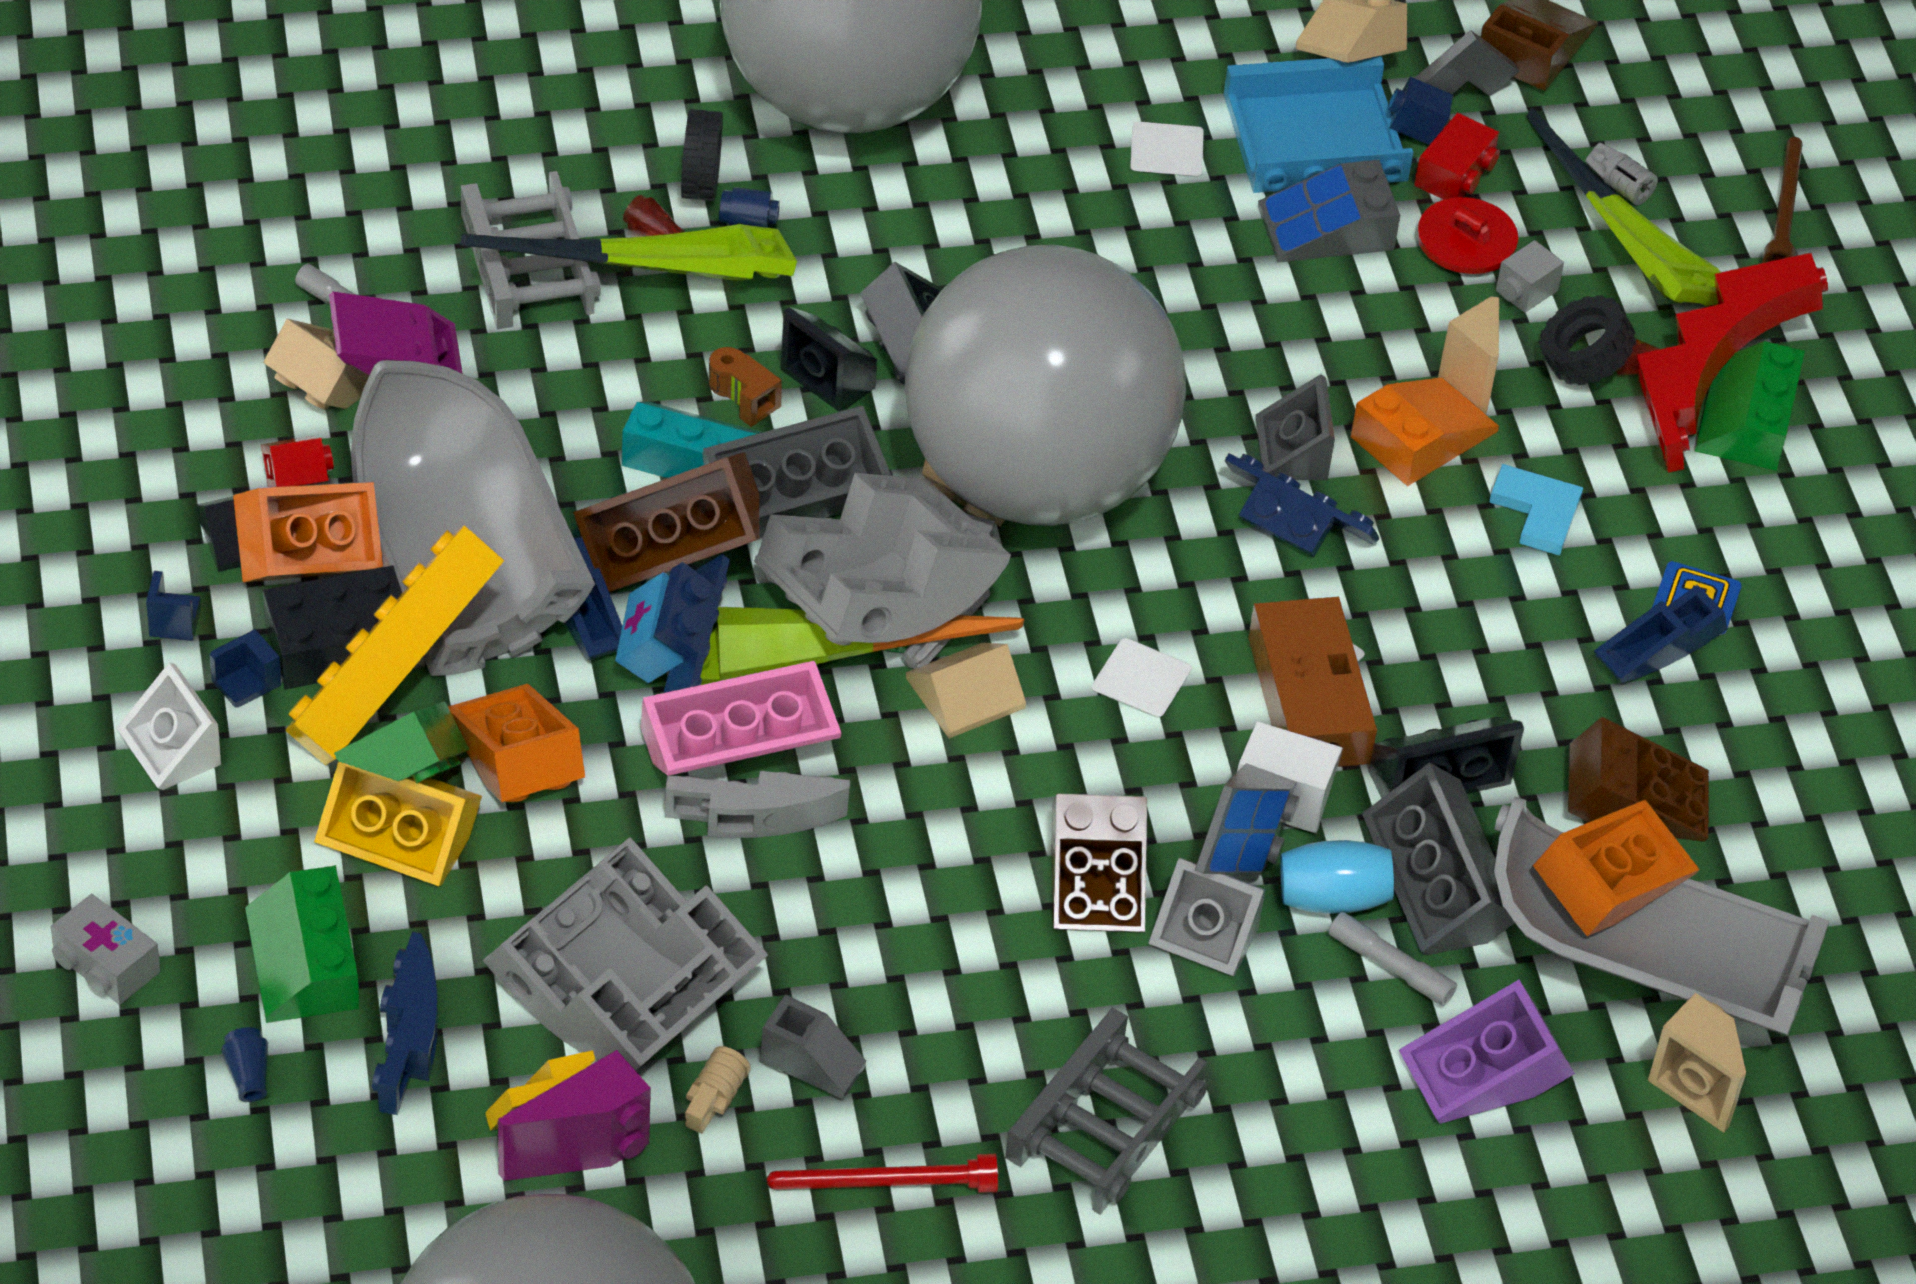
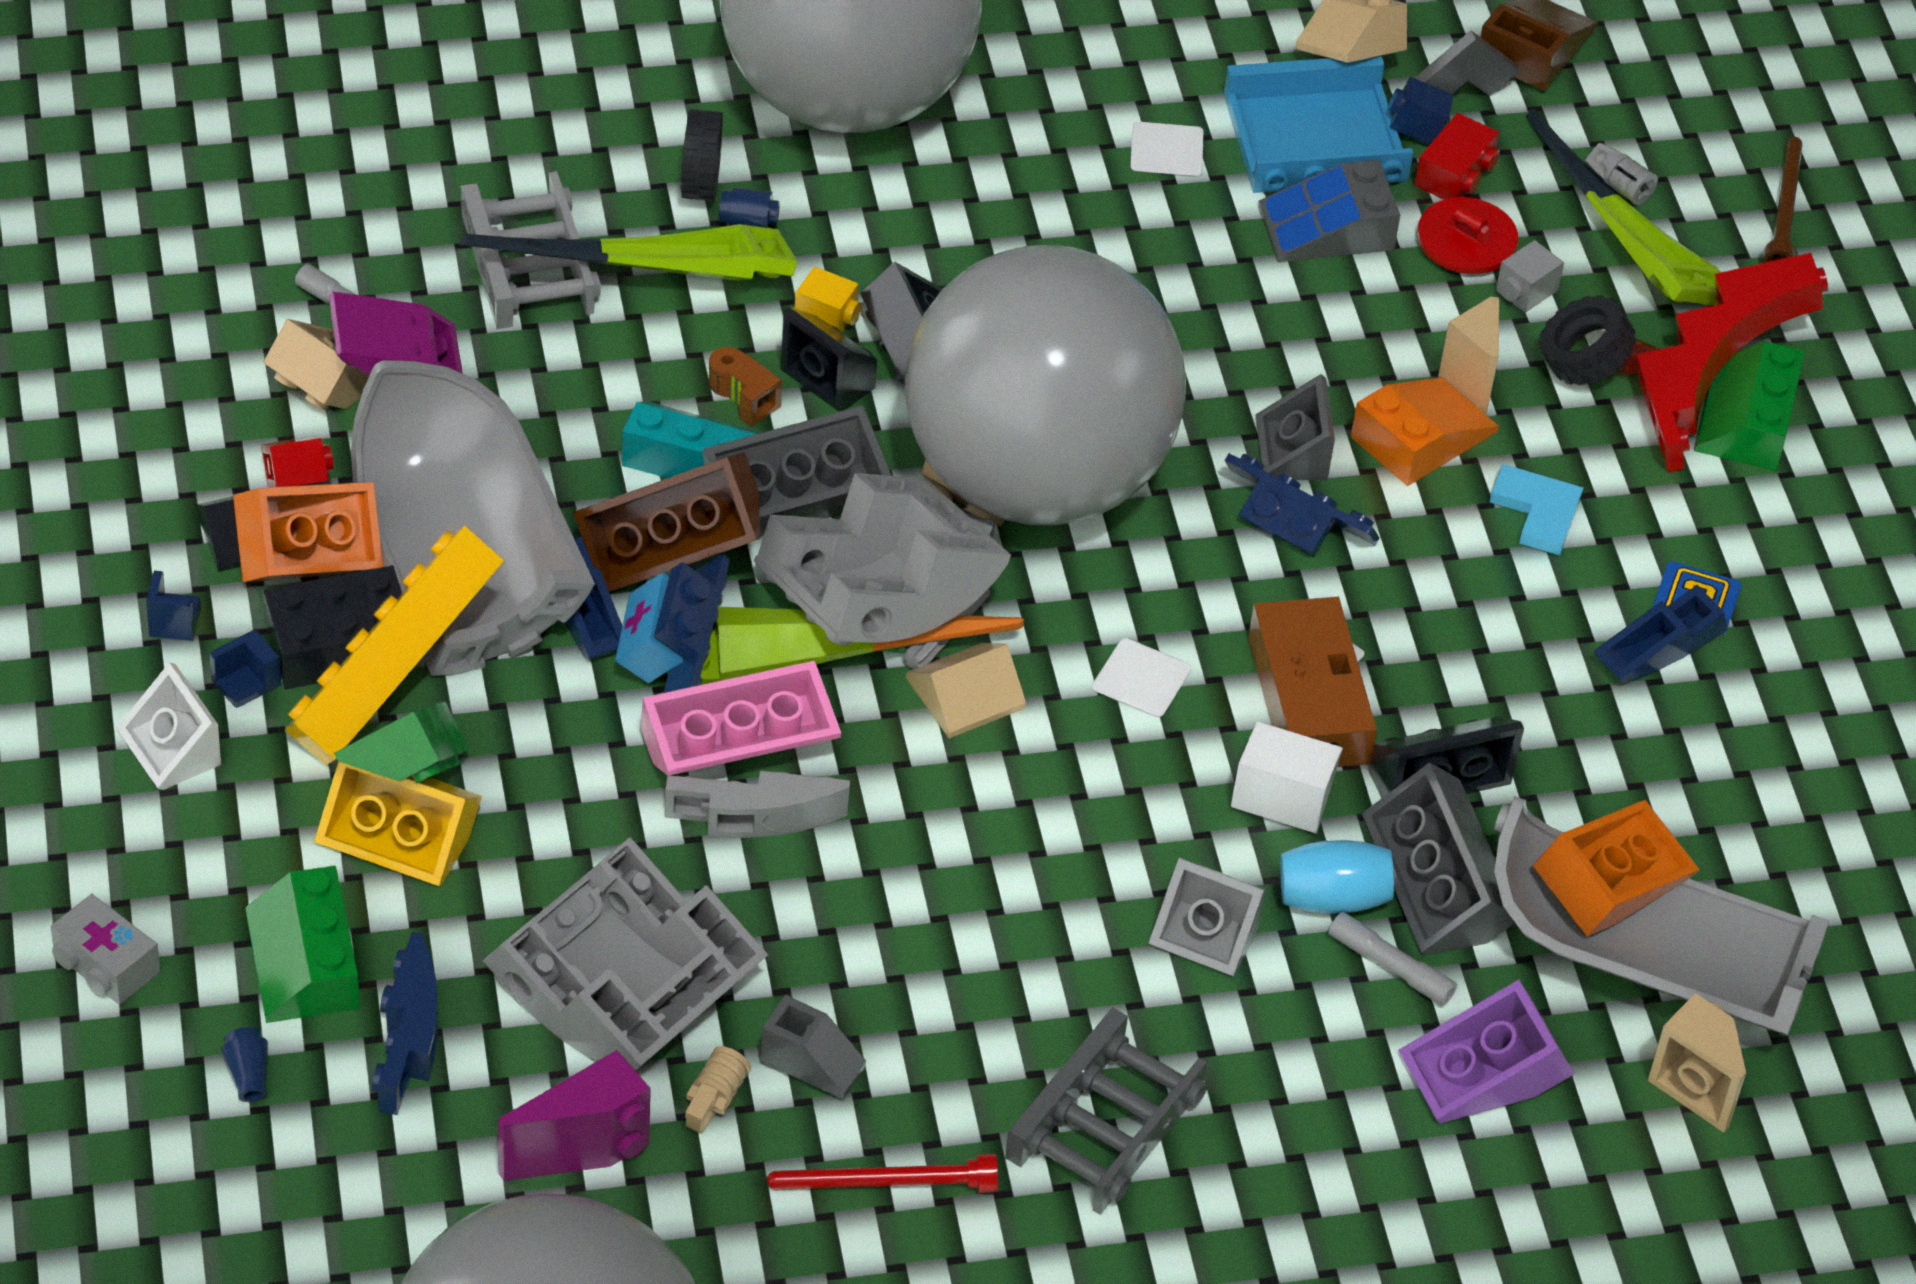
(519, 742): orange slope -> none
(548, 1076): yellow slope -> none
(649, 218): clear red cone -> none
(829, 298): none -> yellow brick
(1099, 862): slope -> none
(1248, 823): slope -> none
(1620, 768): reddish brown slope -> none

